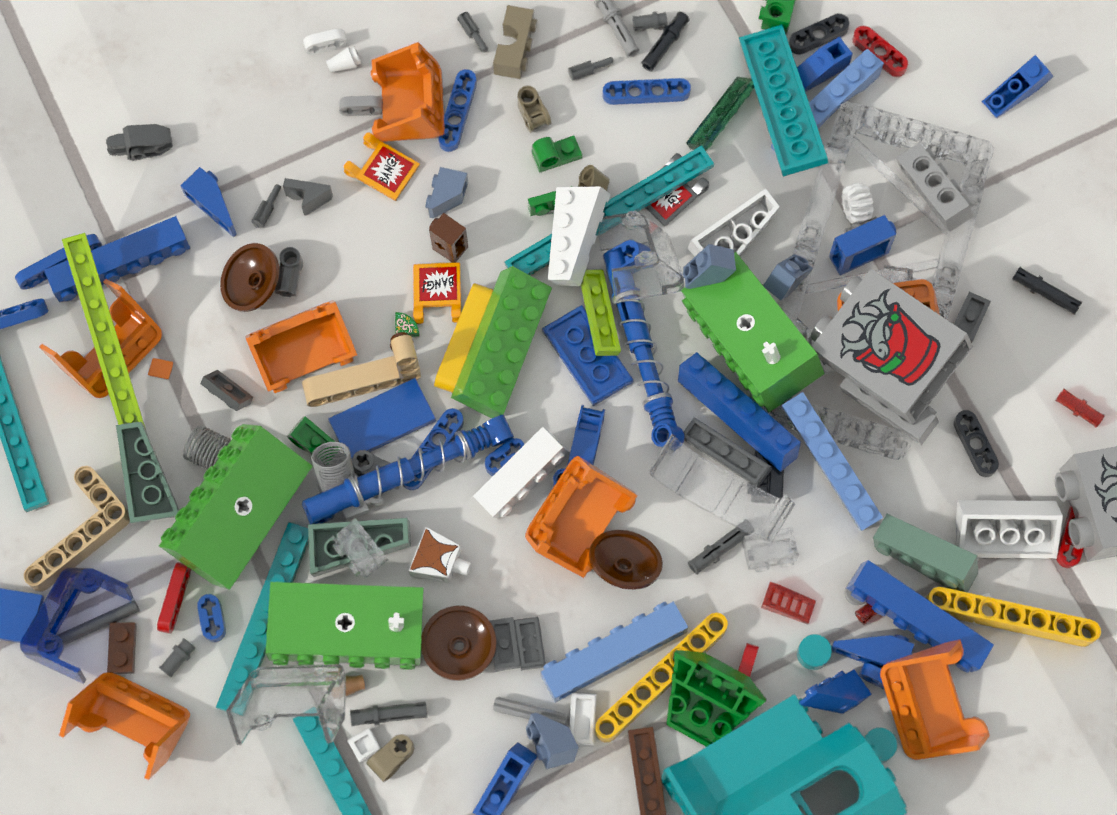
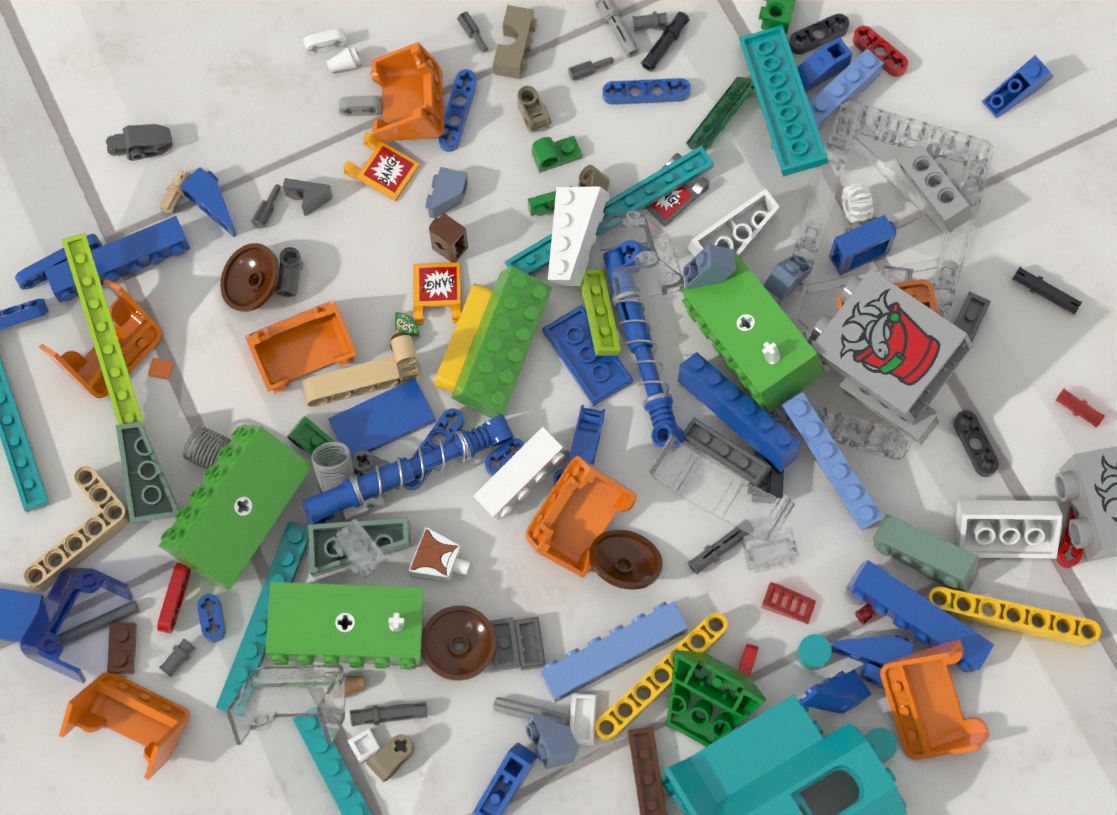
(174, 192): none -> tan axle
(226, 390): dark grey plate -> none

